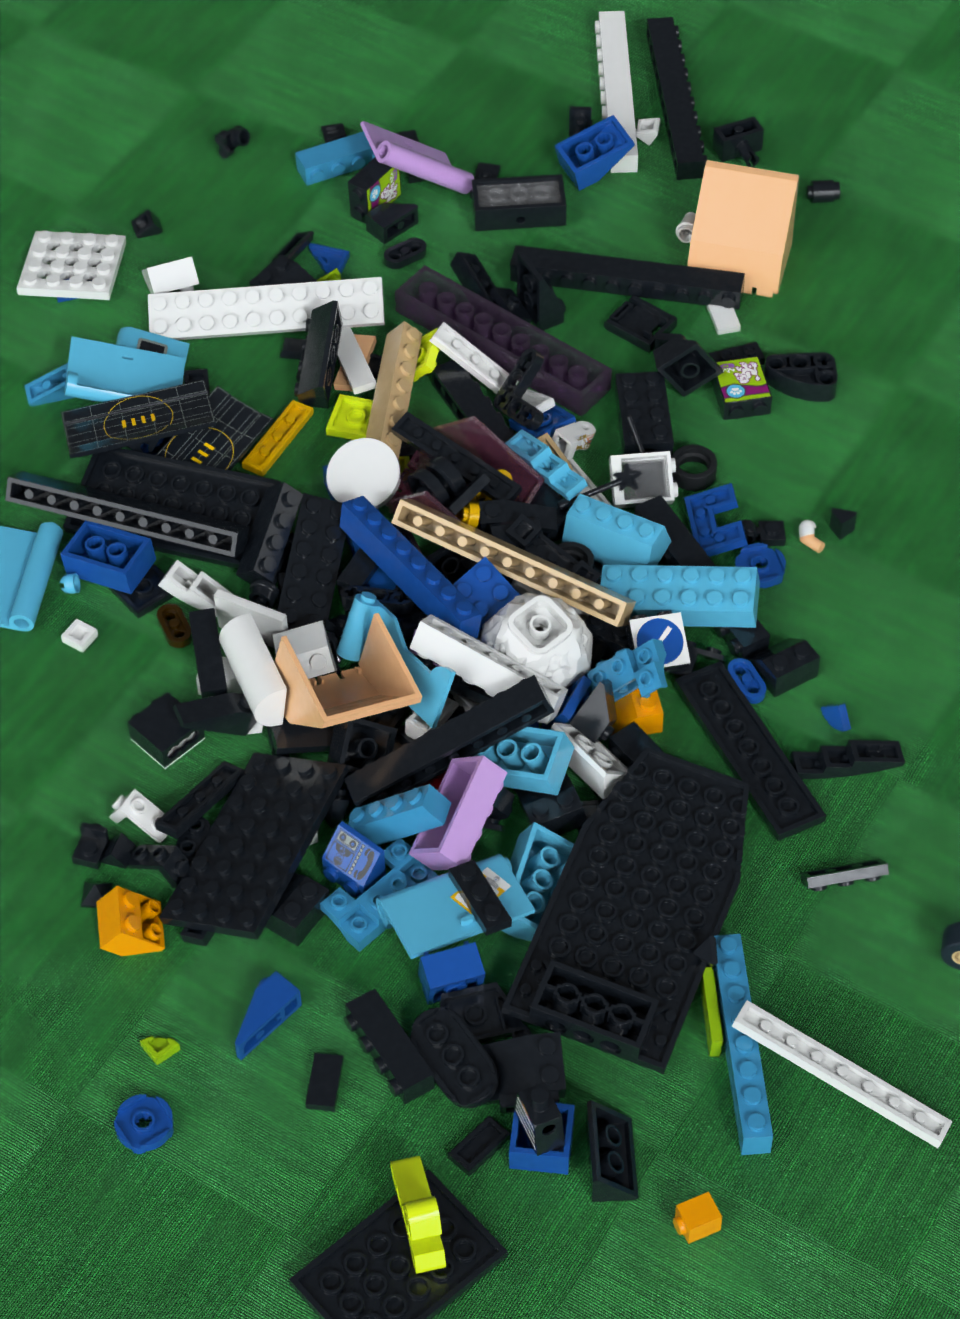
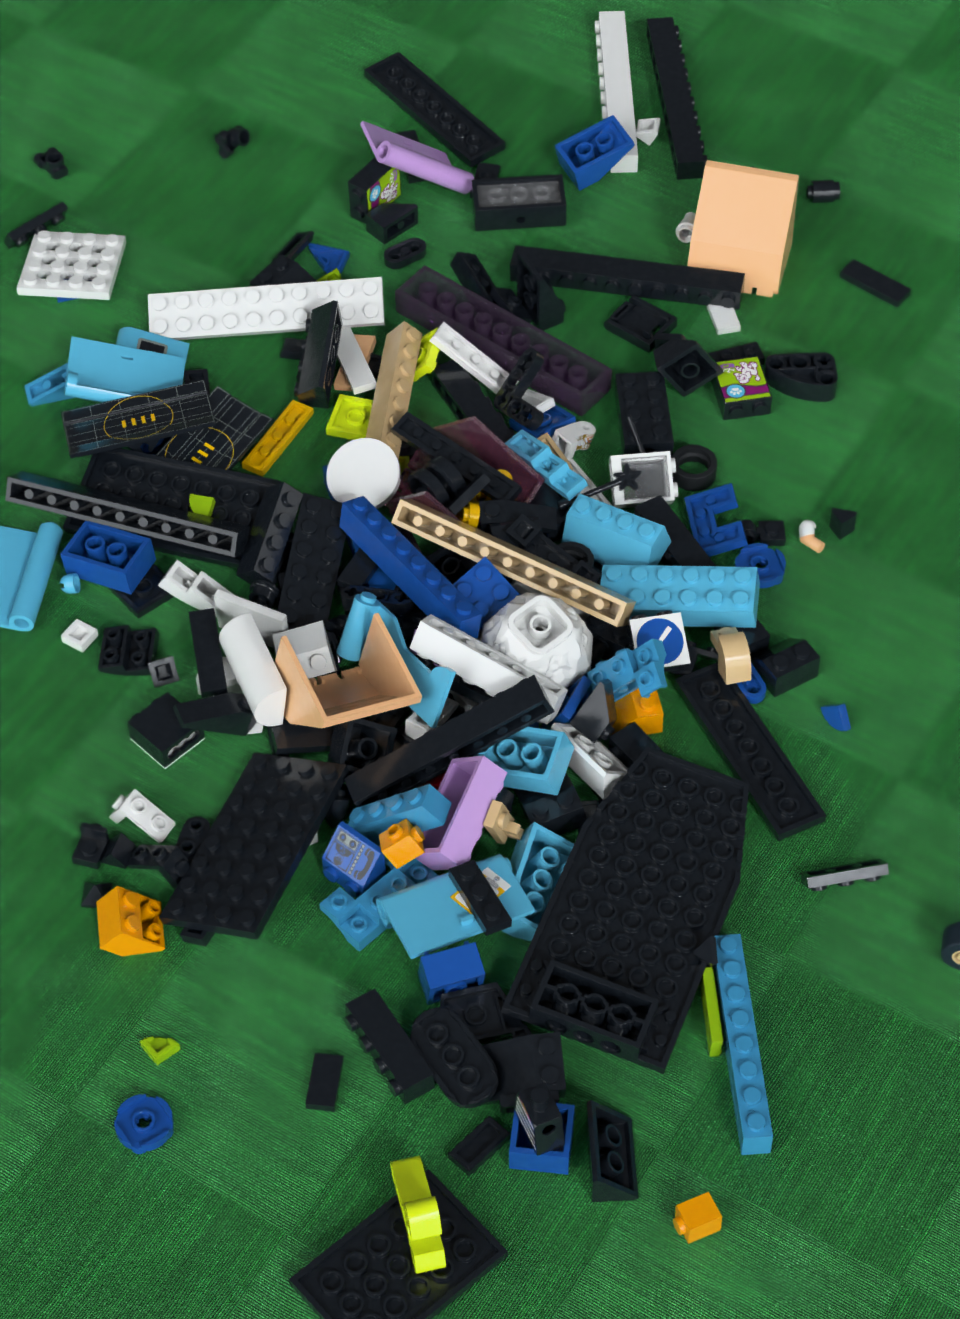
(40, 223): none -> black plate
(52, 162): none -> black plate
(128, 651): none -> black slope
(146, 225): black slope -> none
(163, 671): none -> black slope
(171, 276): white slope -> none
(176, 627): dark brown plate -> none
(199, 800): black tile -> none
(202, 504): none -> lime tile
(270, 1006): blue slope -> none
(298, 909): black slope -> none
(333, 132): black tile -> none
(334, 158): dark azure brick -> none
(402, 843): none -> light orange brick
(435, 109): none -> black plate
(501, 823): none -> tan plate
(579, 119): black bracket -> none
(733, 655): none -> tan brick
(739, 140): black brick -> none
(842, 1074): white plate -> none
(849, 760): black slope -> none
(875, 283): none -> black tile

